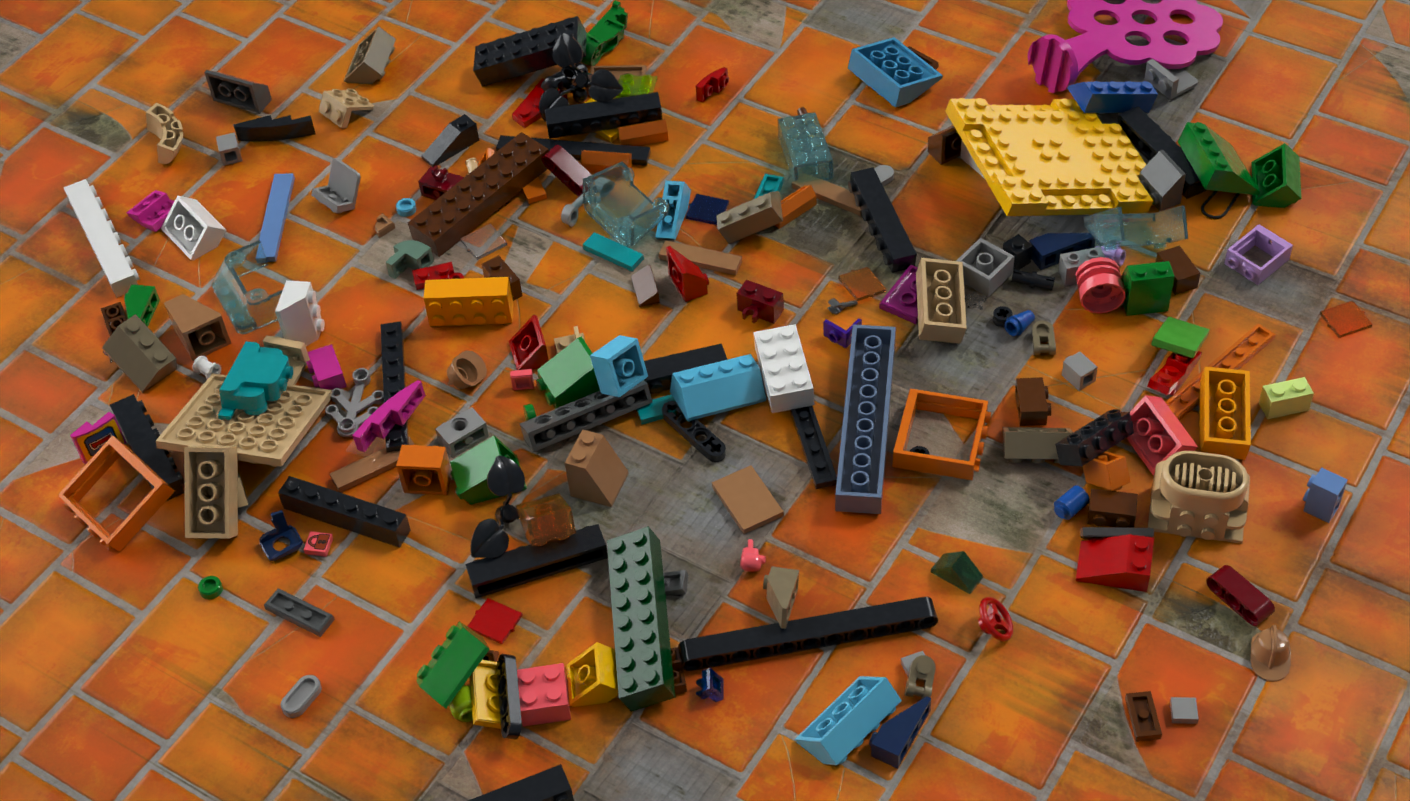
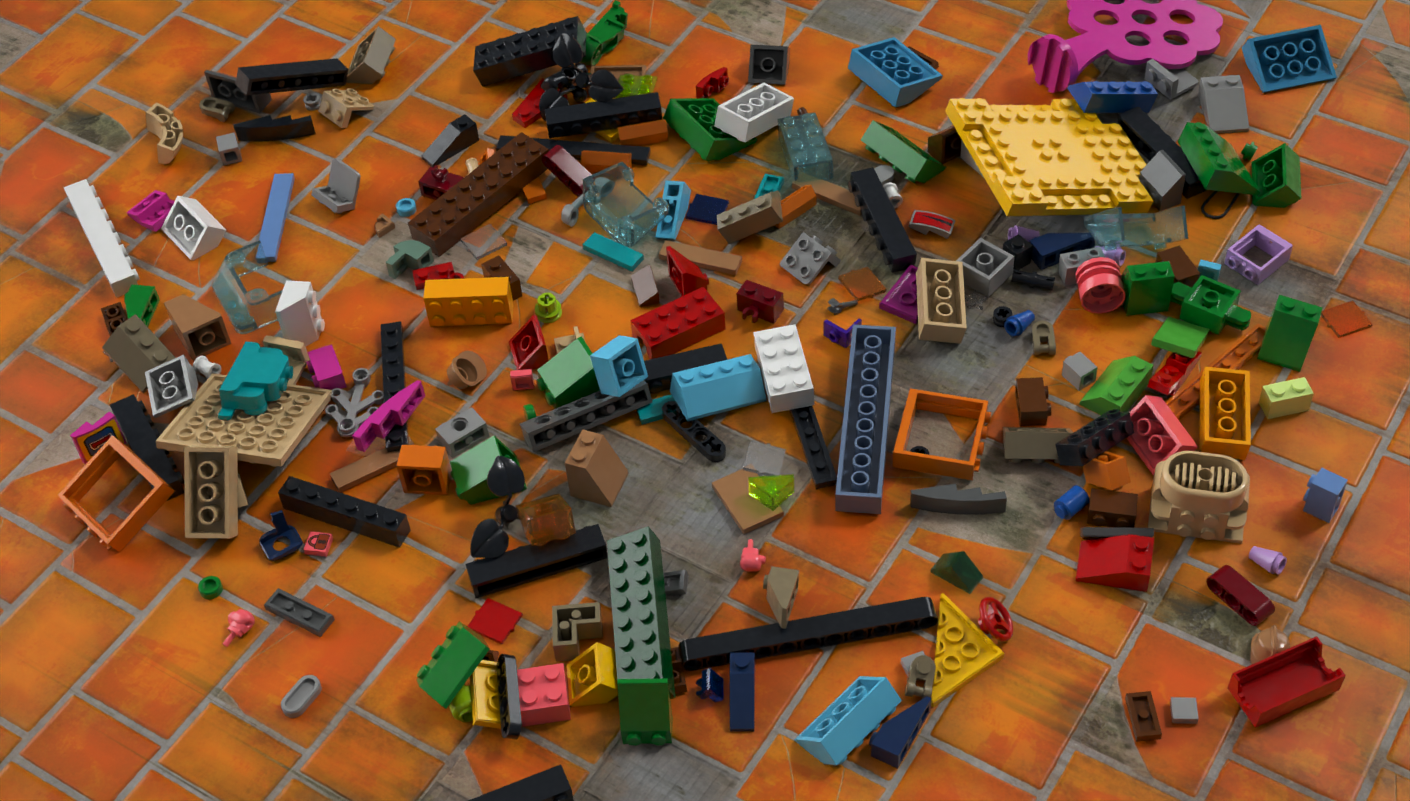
(171, 385): none -> light grey slope
(212, 107): none -> dark tan plate
(240, 623): none -> coral piece
(291, 76): none -> black brick
(312, 101): none -> light grey bush
(552, 305): none -> lime piece
(573, 624): none -> dark tan brick
(645, 711): none -> green slope
(679, 324): none -> red brick
(695, 123): none -> green slope
(742, 691): none -> dark blue slope
(753, 112): none -> white brick
(764, 459): none -> clear piece
(768, 64): none -> dark grey slope
(771, 489): none -> clear neon green slope
(808, 258): none -> light grey bracket
(891, 190): none -> white bush
(901, 153): none -> green slope
(924, 221): none -> slope
(951, 501): none -> dark grey slope
(960, 652): none -> yellow tile
(1026, 233): none -> lavender cone
(1118, 385): none -> bright green slope
(1209, 269): none -> medium azure tile
(1214, 295): none -> green brick
(1224, 103): none -> light grey slope
(1249, 150): none -> green plate
(1268, 559): none -> lavender cone
(1284, 682): none -> red brick
(1289, 59): none -> dark azure slope
(1289, 333): none -> green slope

